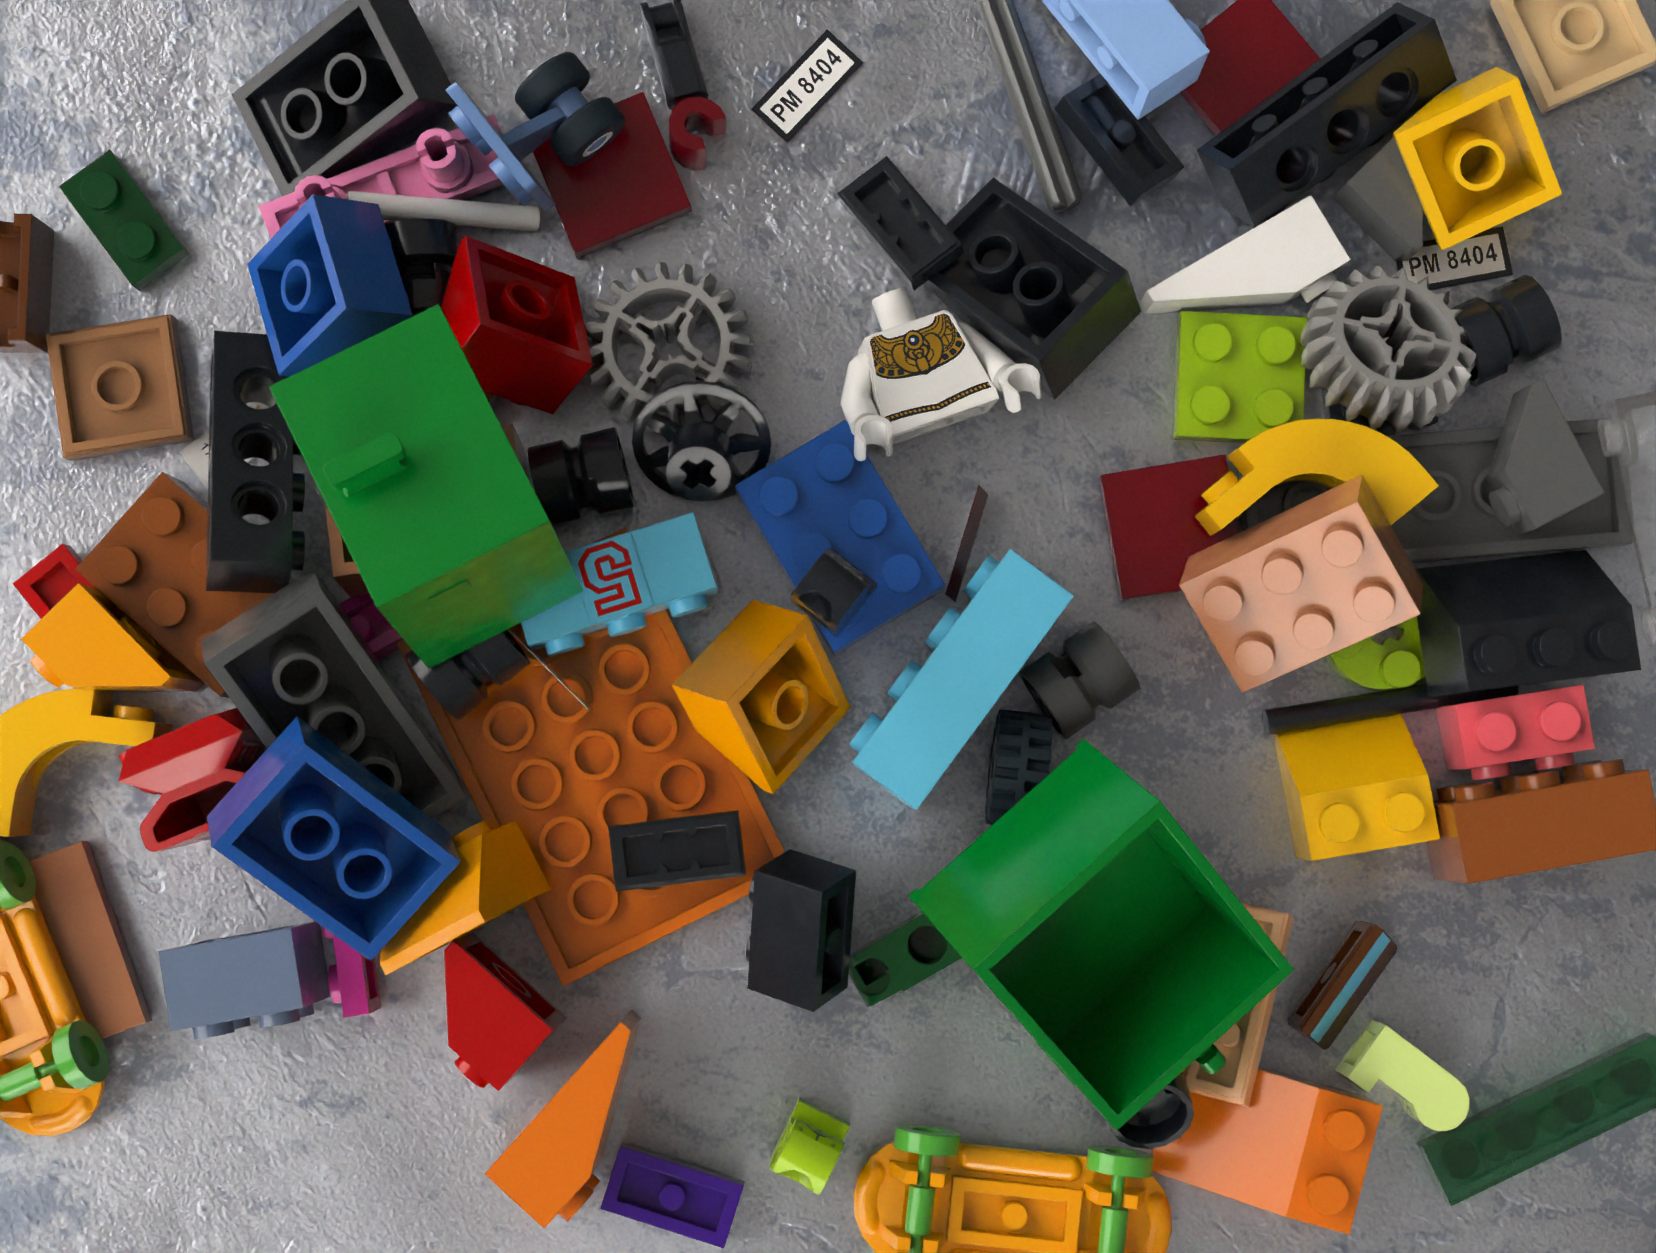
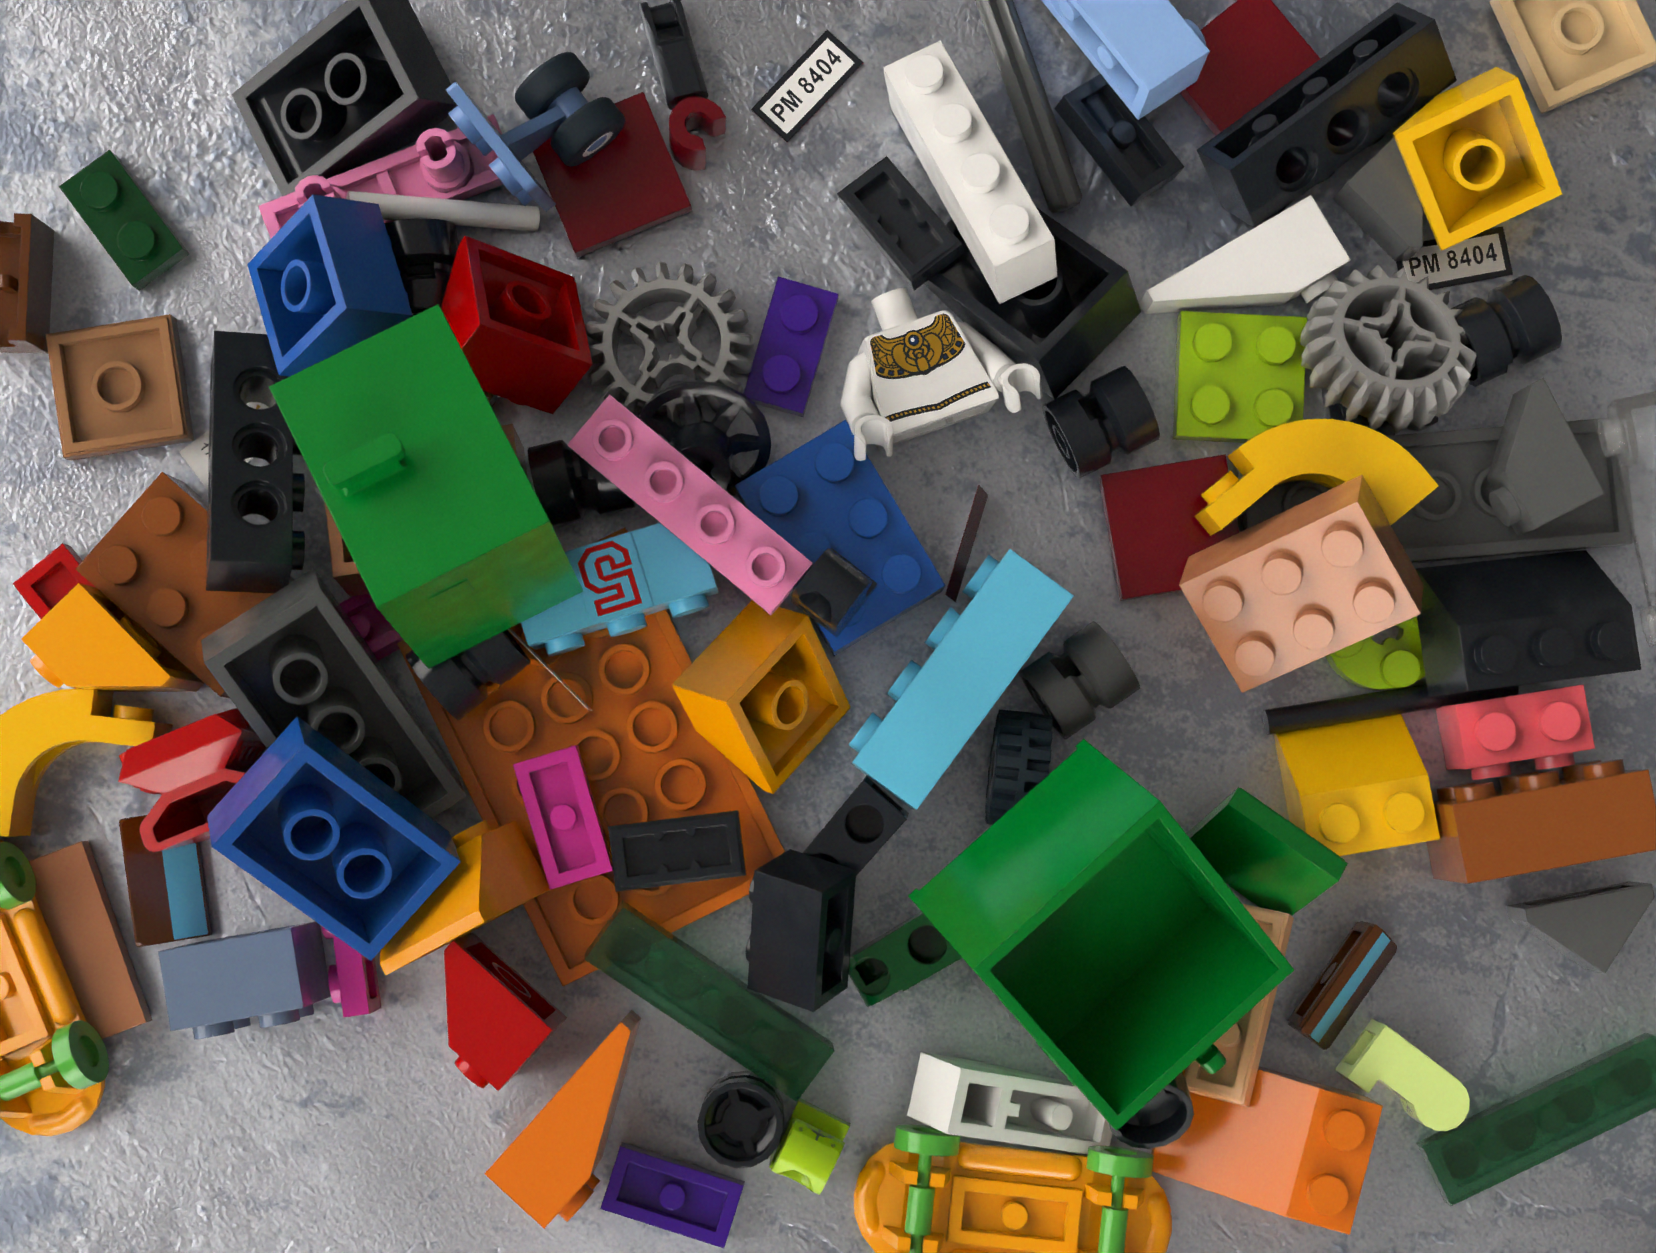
(164, 889): none -> reddish brown slope
(563, 817): none -> dark pink plate
(690, 504): none -> bright pink plate
(709, 1001): none -> clear green plate
(741, 1120): none -> black wheel
(790, 346): none -> dark purple plate
(858, 827): none -> black leg
(971, 172): none -> white brick
(1004, 1105): none -> white slope
(1102, 421): none -> black wheel
(1265, 854): none -> green tile
(1587, 923): none -> dark grey slope

